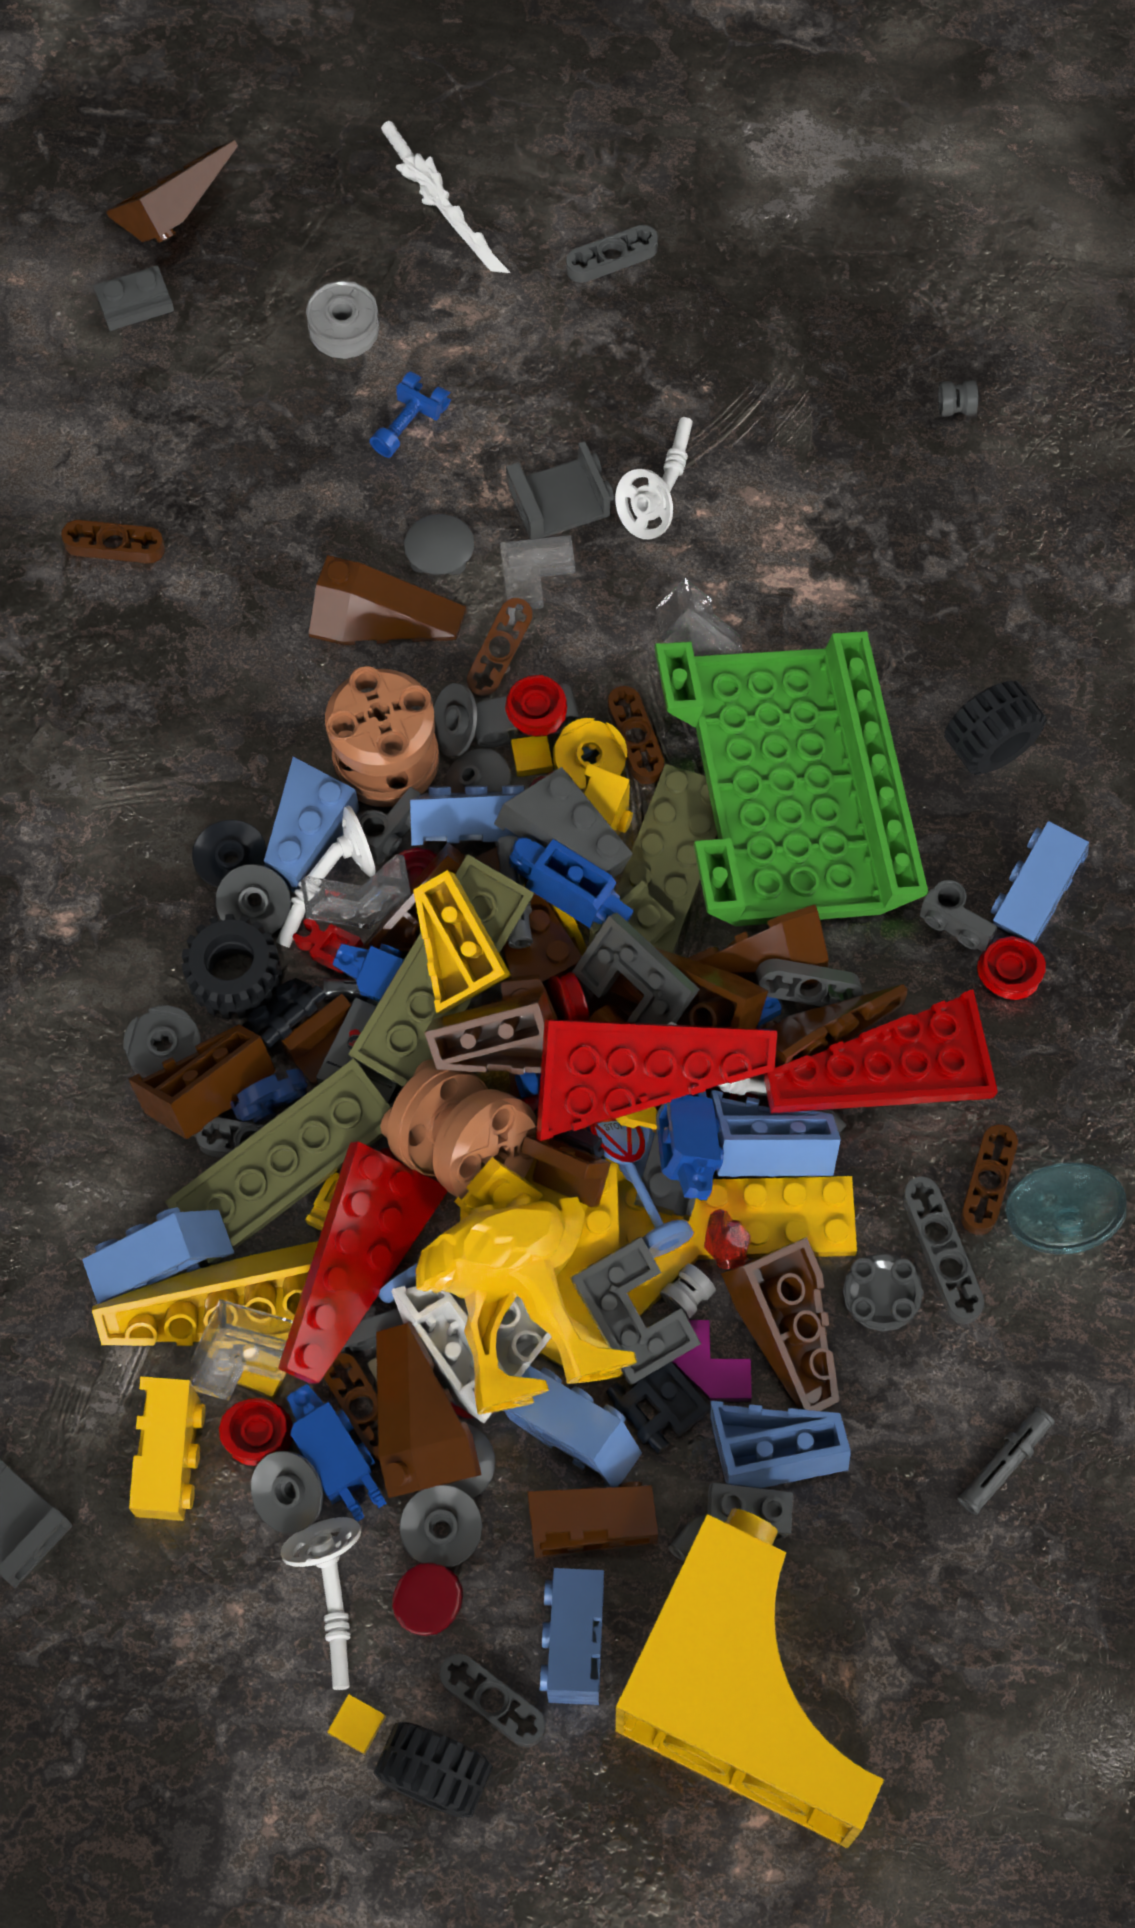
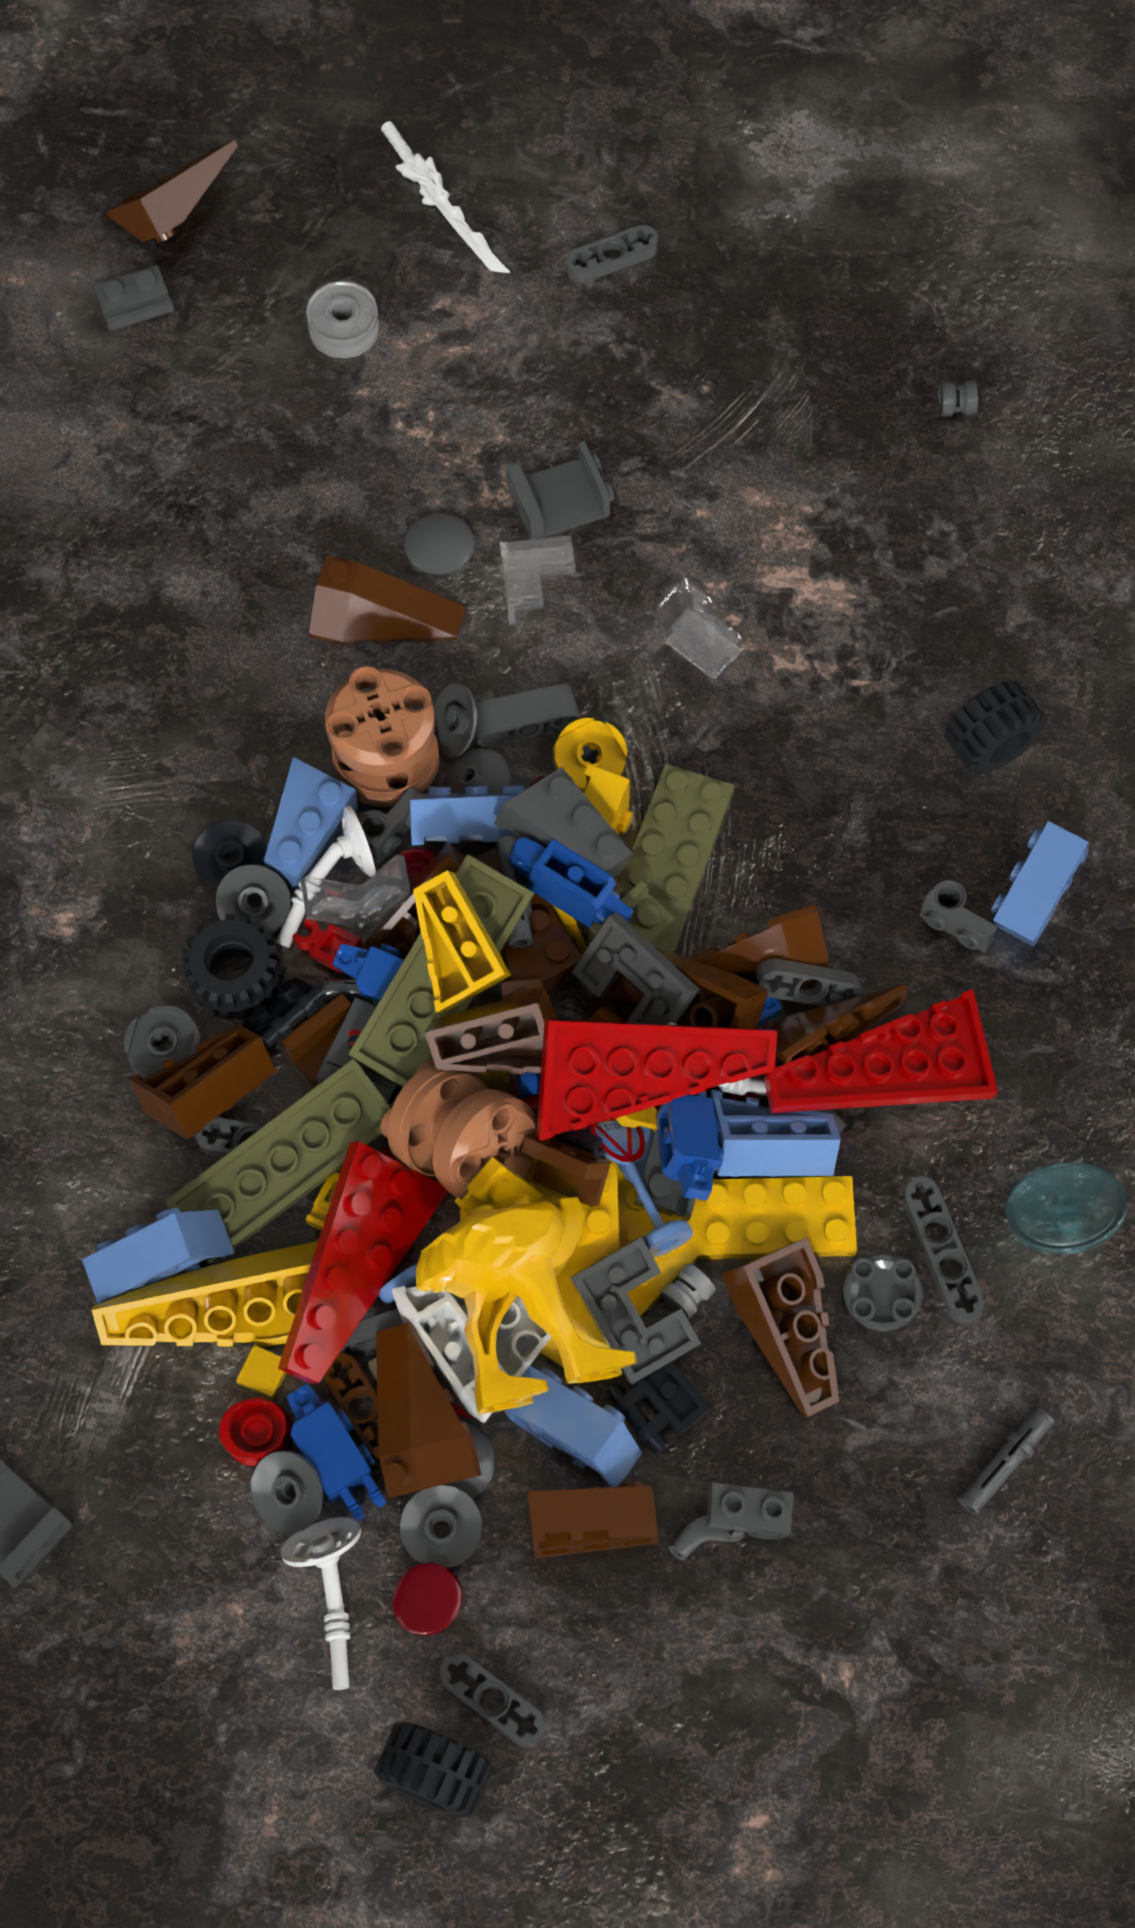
(103, 530): reddish brown beam -> none
(166, 1449): yellow wedge -> none
(237, 1342): clear panel -> none
(264, 1096): dark blue plate -> none
(356, 1724): yellow tile -> none
(386, 440): blue bar -> none
(514, 643): reddish brown beam -> none
(531, 755): yellow tile -> none
(536, 705): red piece -> none
(567, 997): red piece -> none
(573, 1636): medium blue wedge -> none
(637, 720): reddish brown beam -> none
(653, 498): white dish -> none
(715, 1378): magenta tile -> none
(718, 1694): yellow brick -> none
(726, 1240): clear red rock -> none
(777, 1446): medium blue wedge -> none
(796, 781): bright green slope -> none
(972, 1201): reddish brown beam -> none
(1011, 967): red piece -> none

